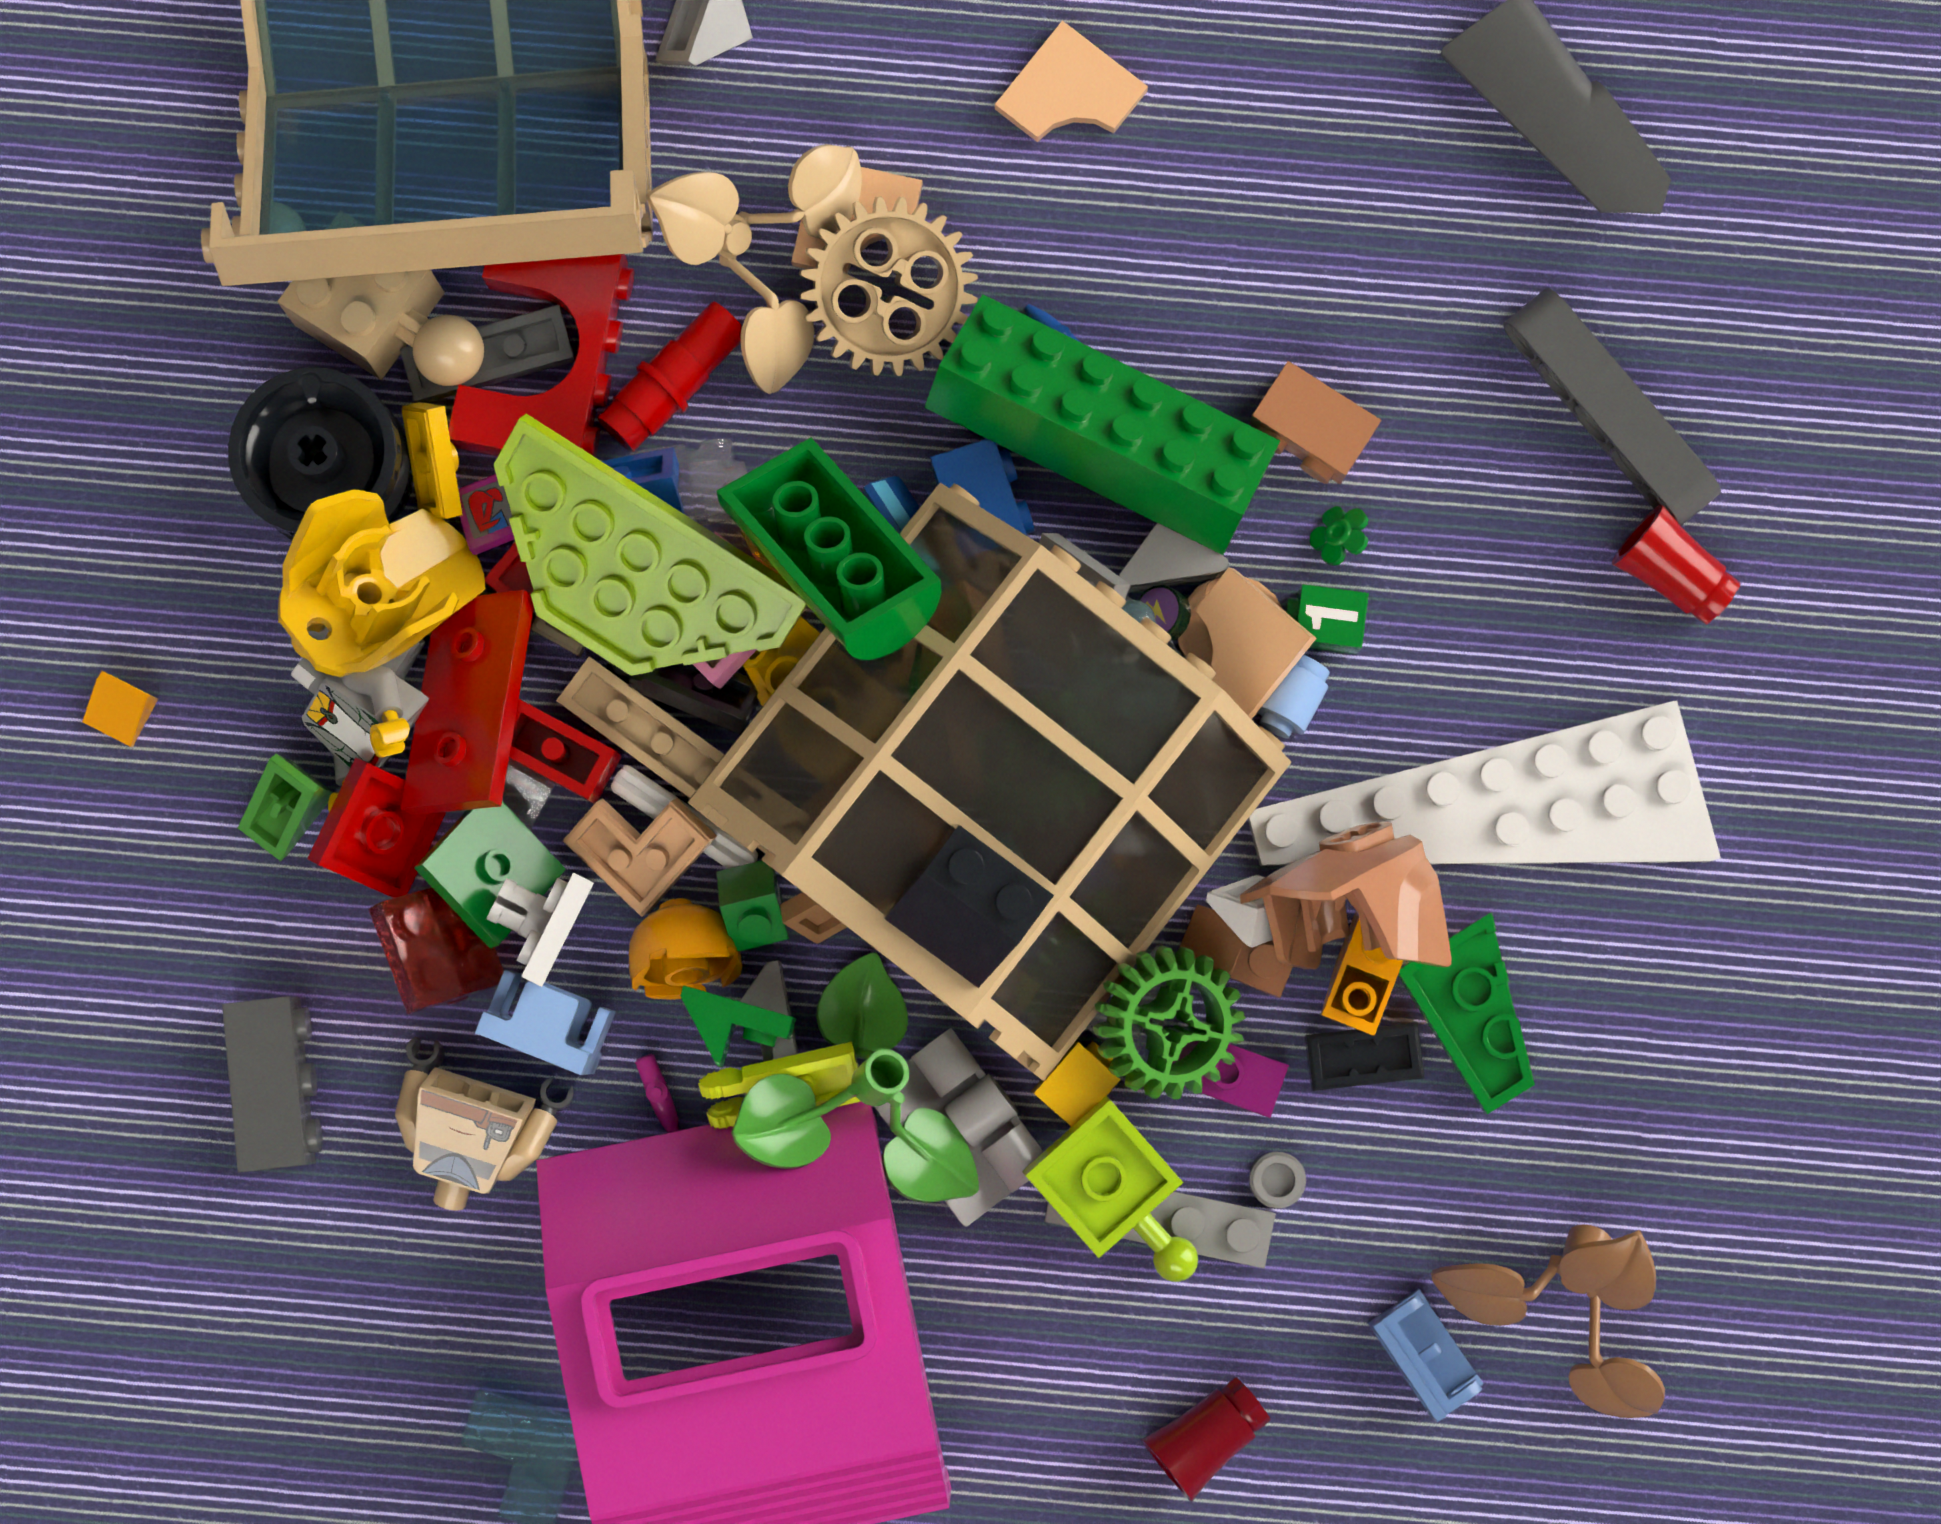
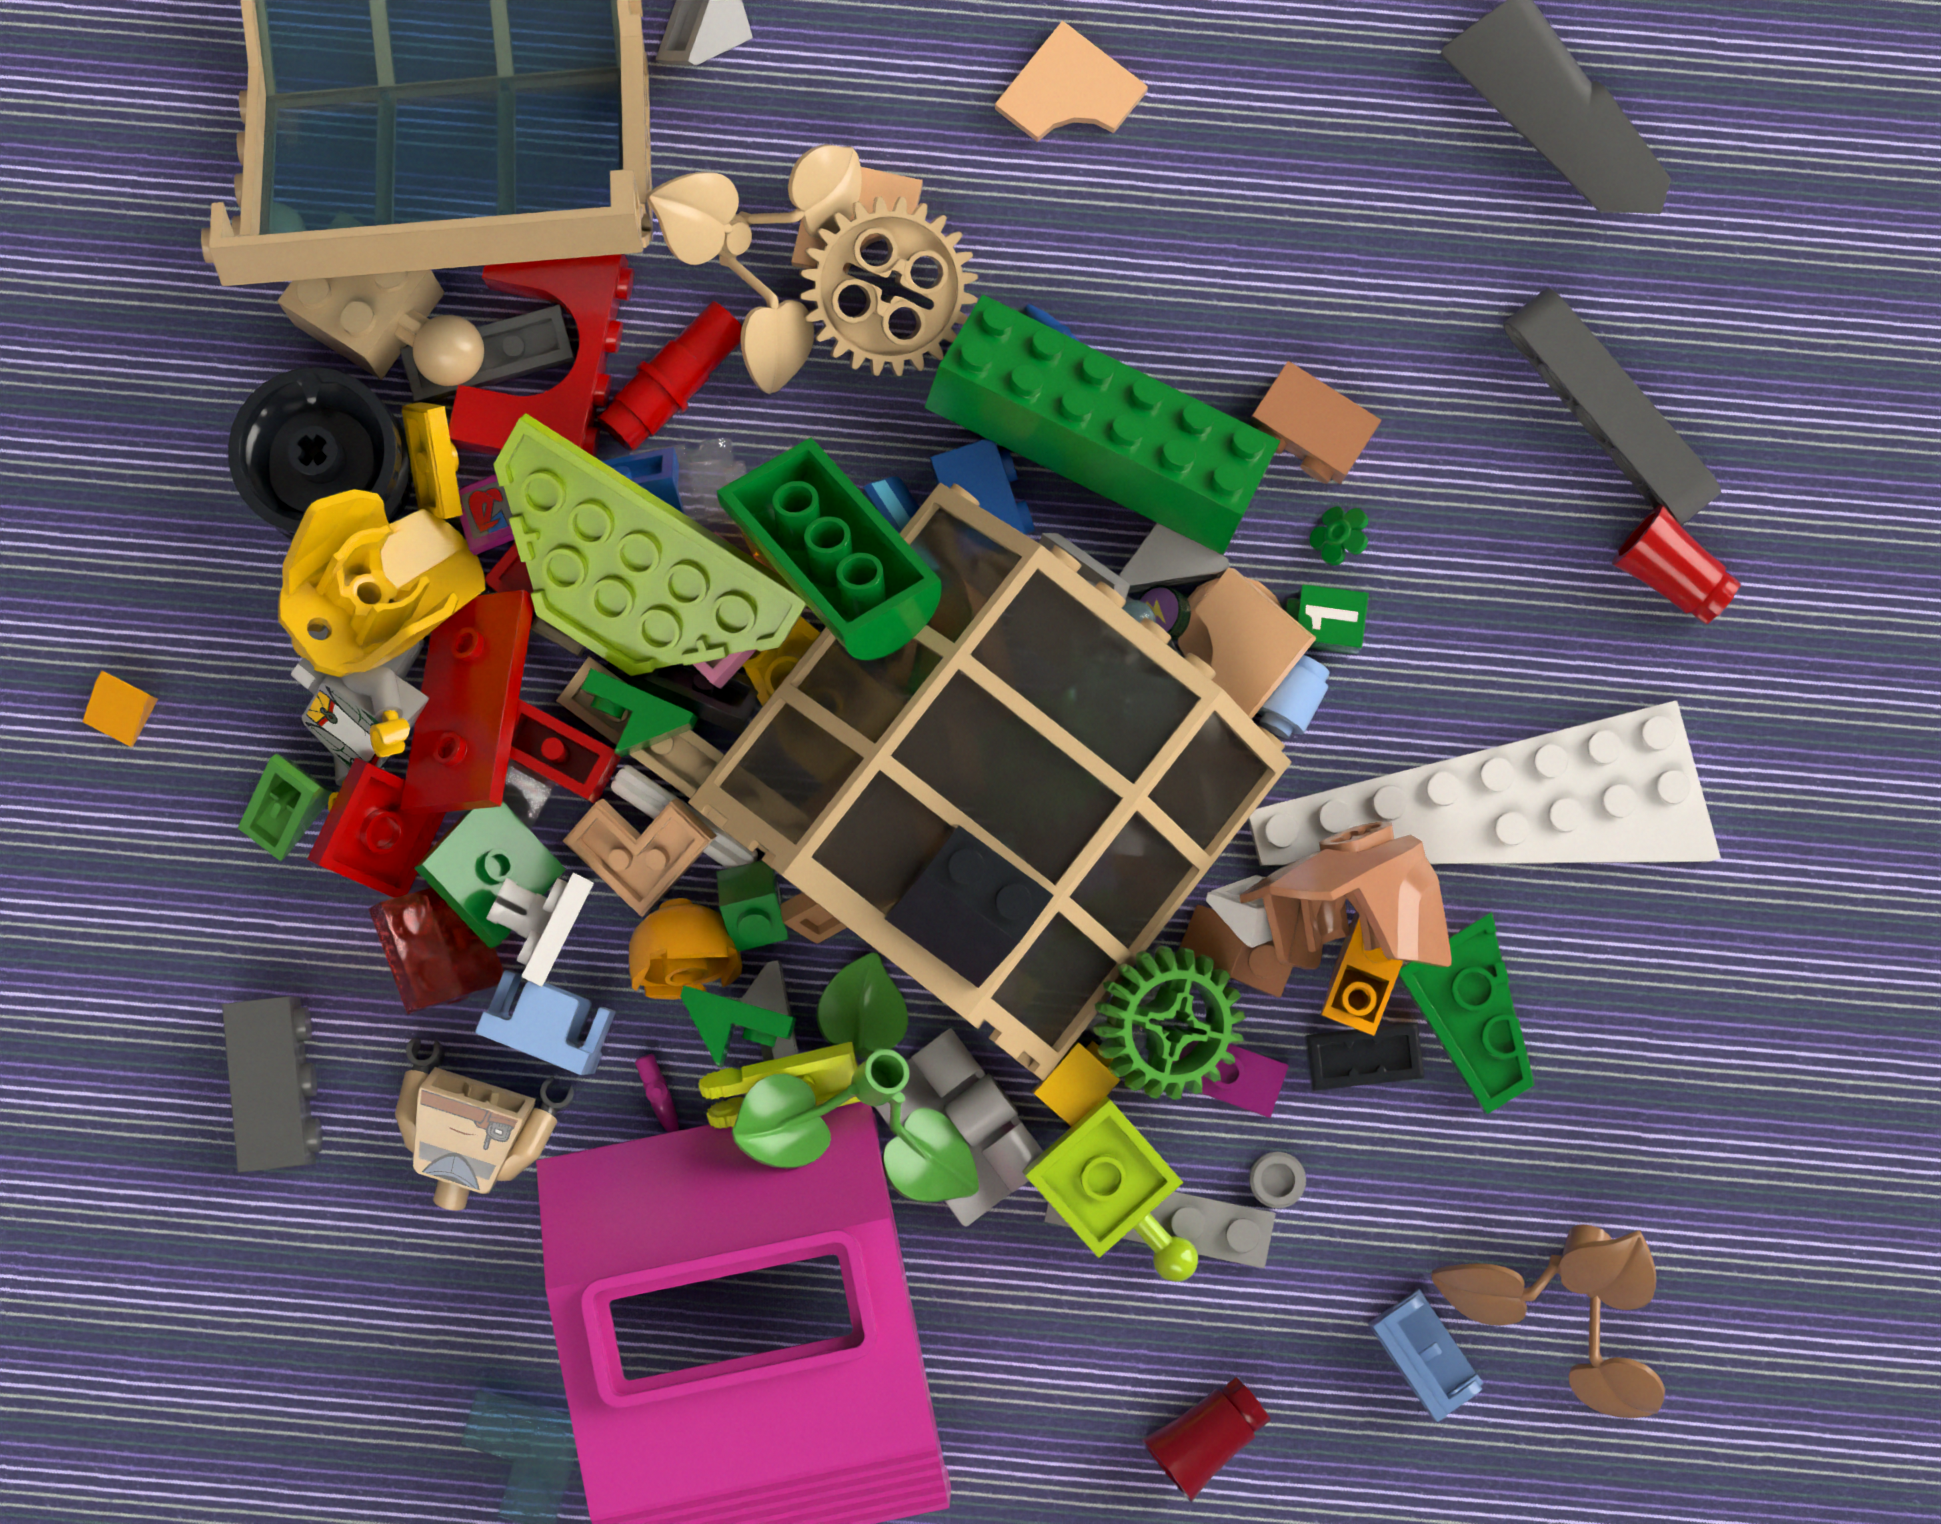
(651, 717): none -> green slope

